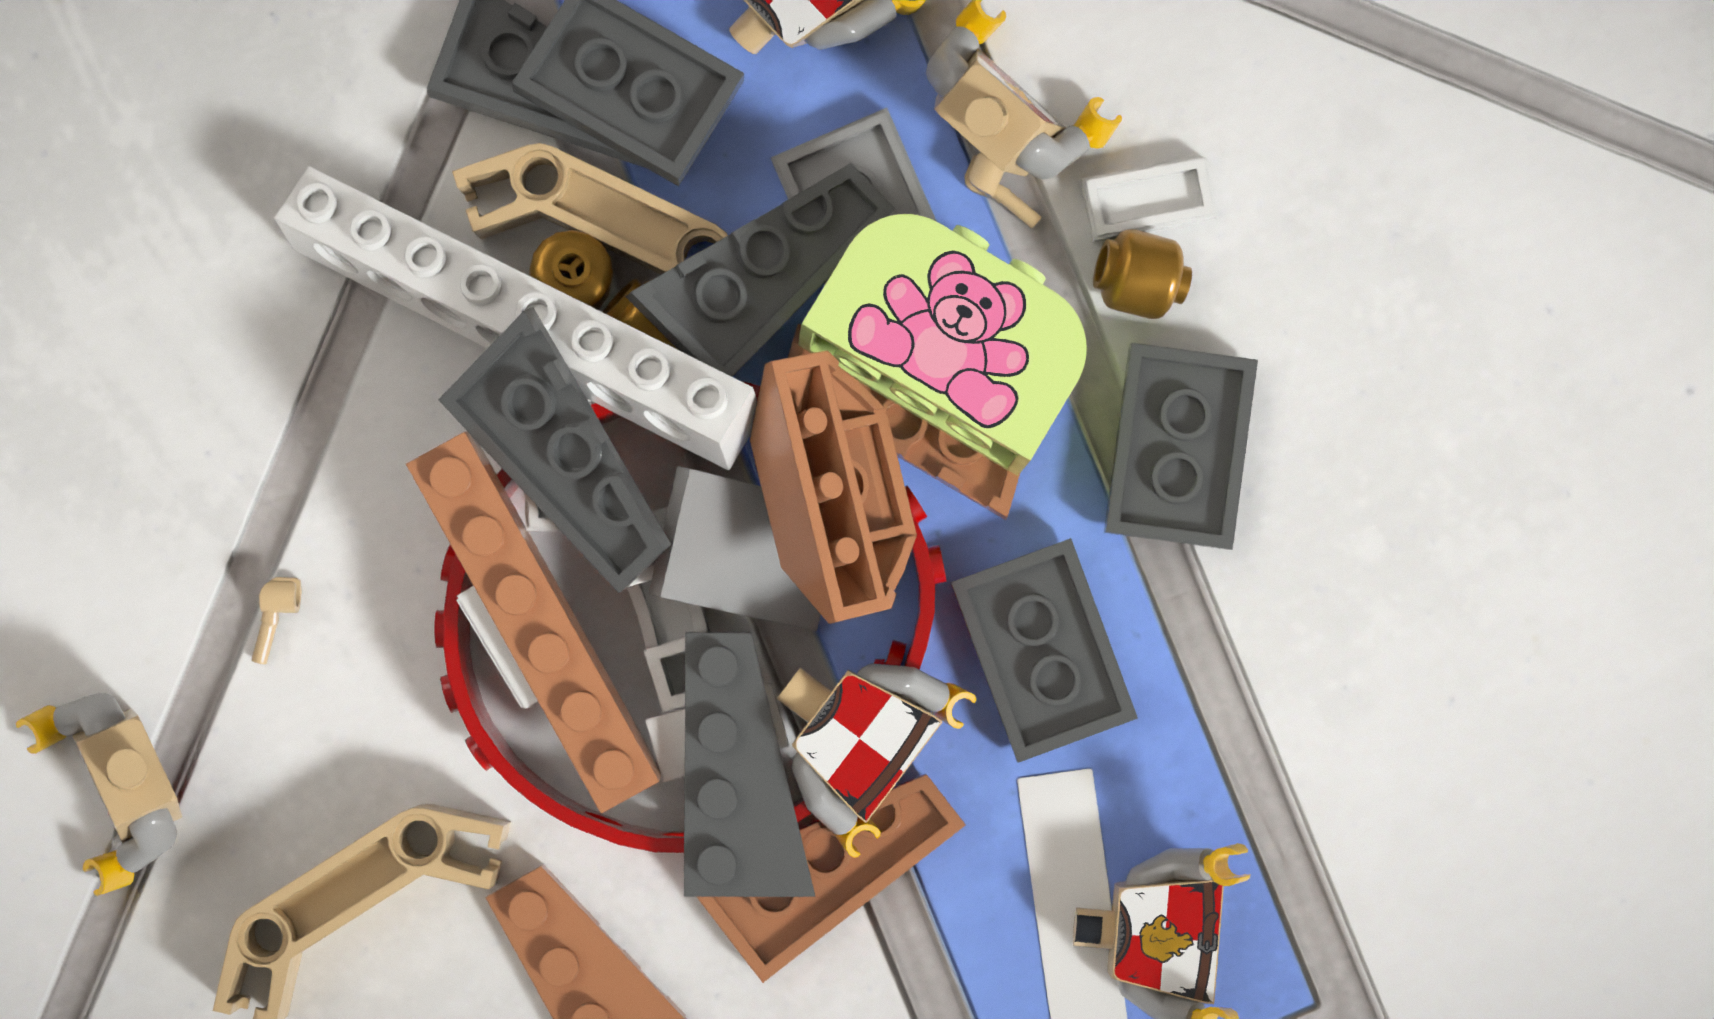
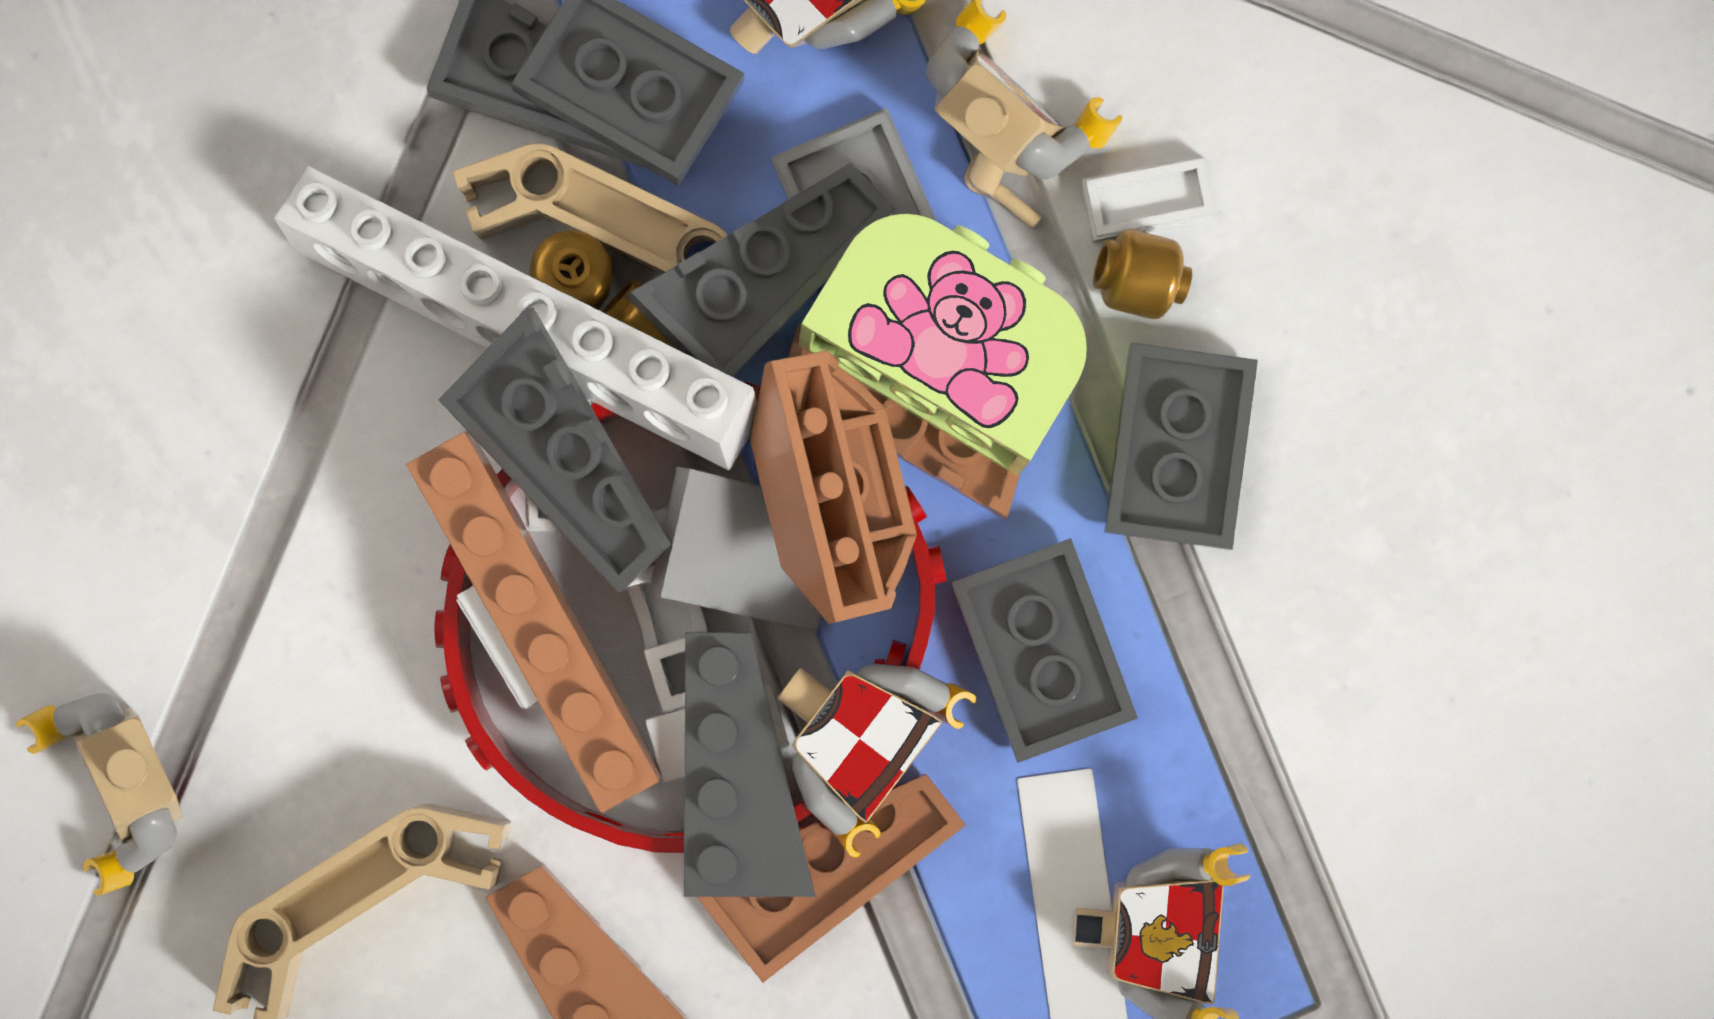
(275, 597): tan hand -> none

